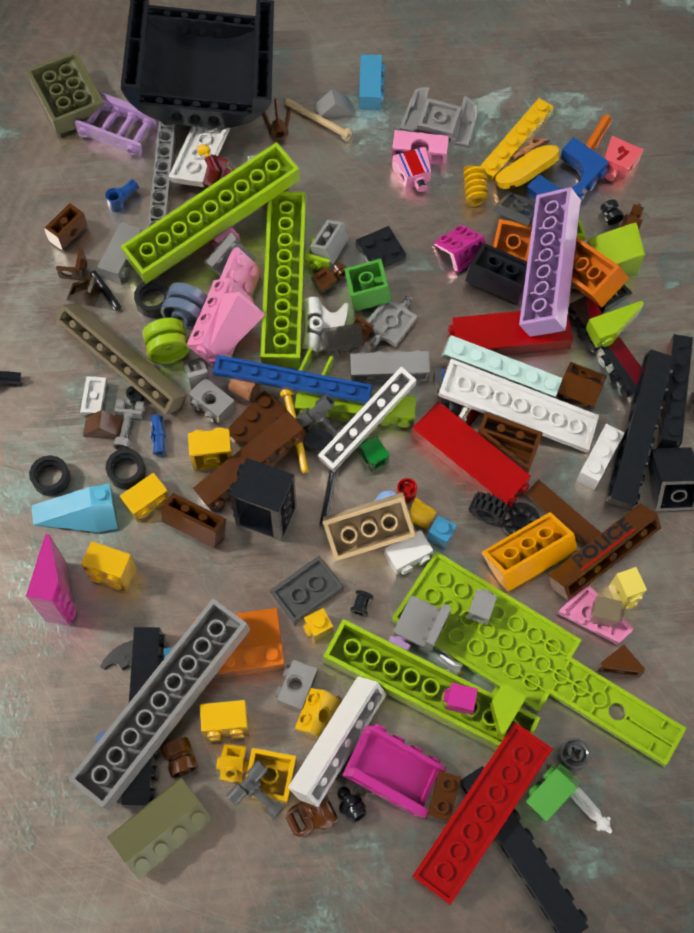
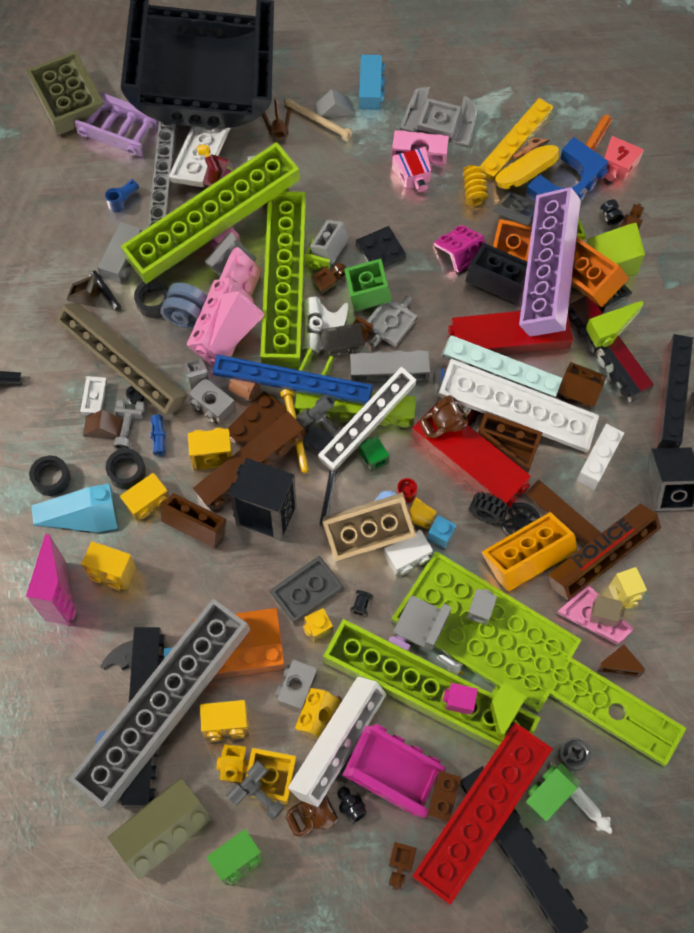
(66, 226): reddish brown brick -> none
(77, 271): reddish brown bracket -> none
(165, 340): lime wheel -> none
(179, 756): reddish brown wheel -> none
(235, 857): none -> bright green brick
(402, 859): none -> reddish brown plate
(447, 417): none -> reddish brown piece
(640, 429): black brick -> none

